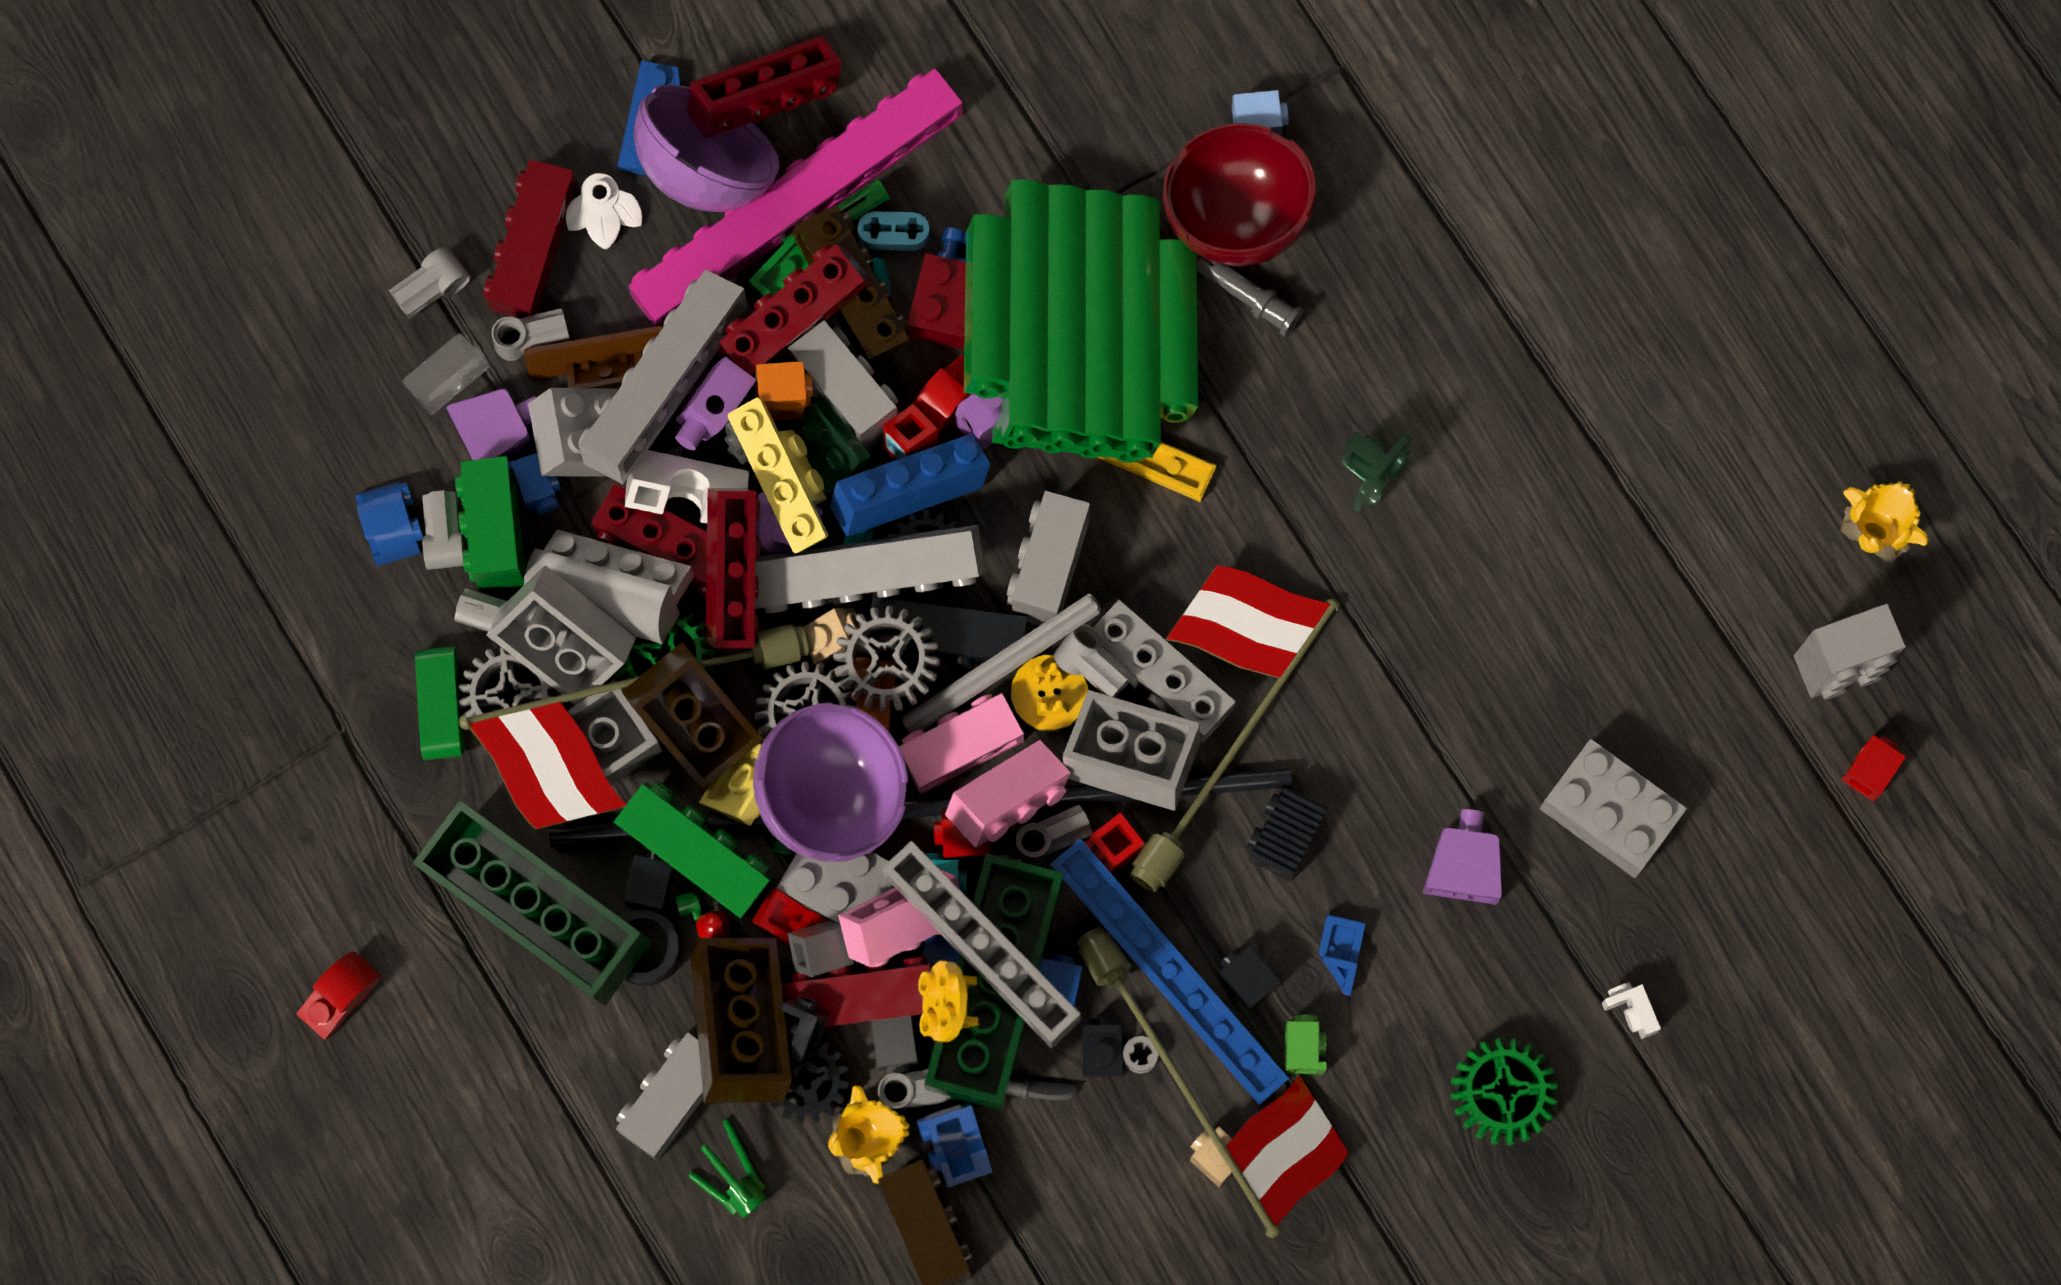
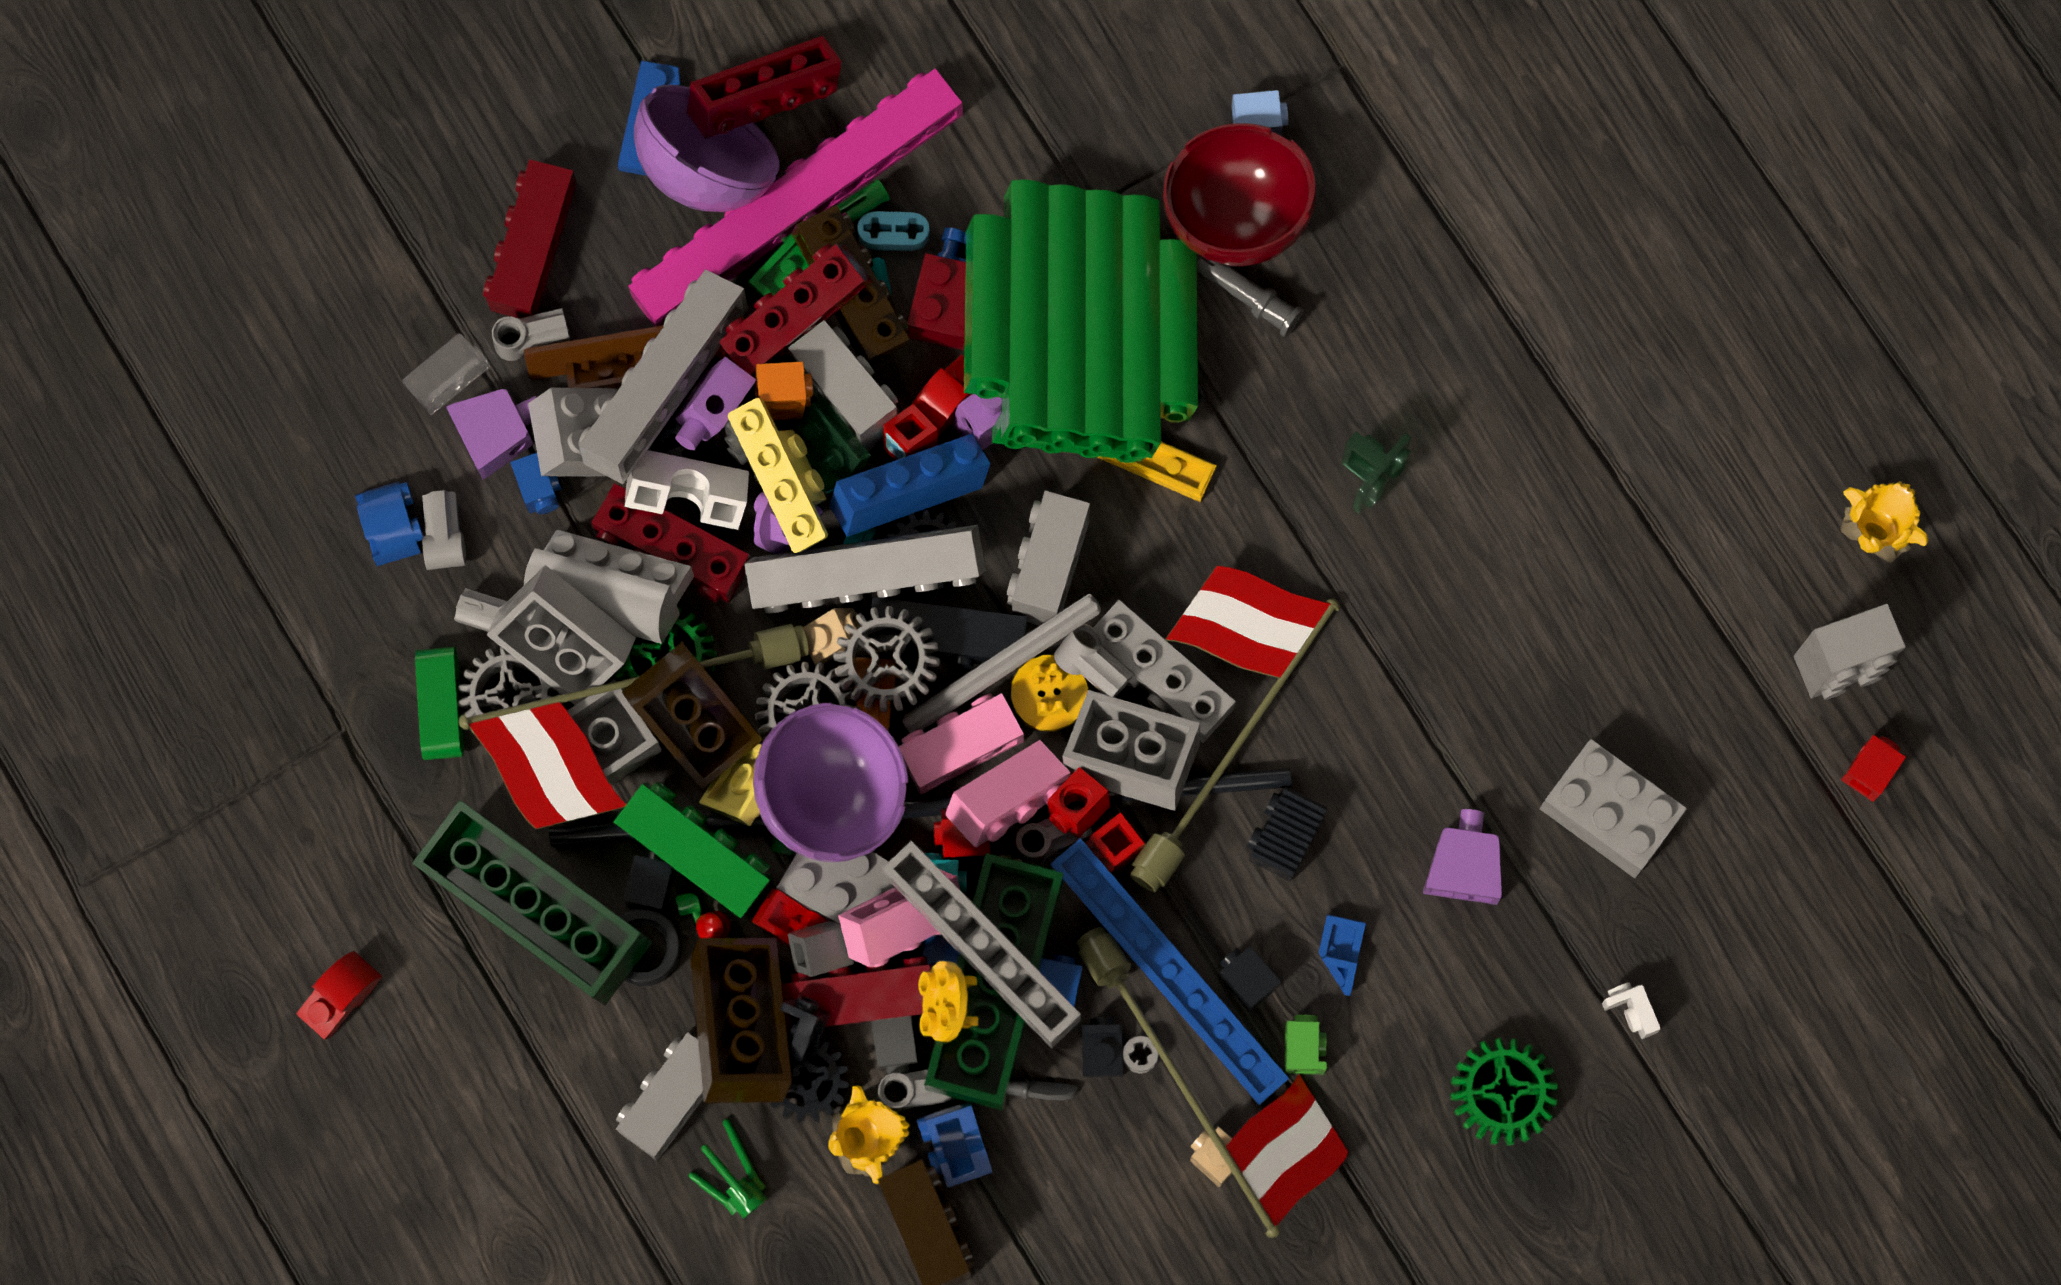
(439, 276): light grey piece -> none
(491, 524): green brick -> none
(603, 215): white plate -> none
(731, 567): dark red brick -> none
(1080, 788): none -> red brick

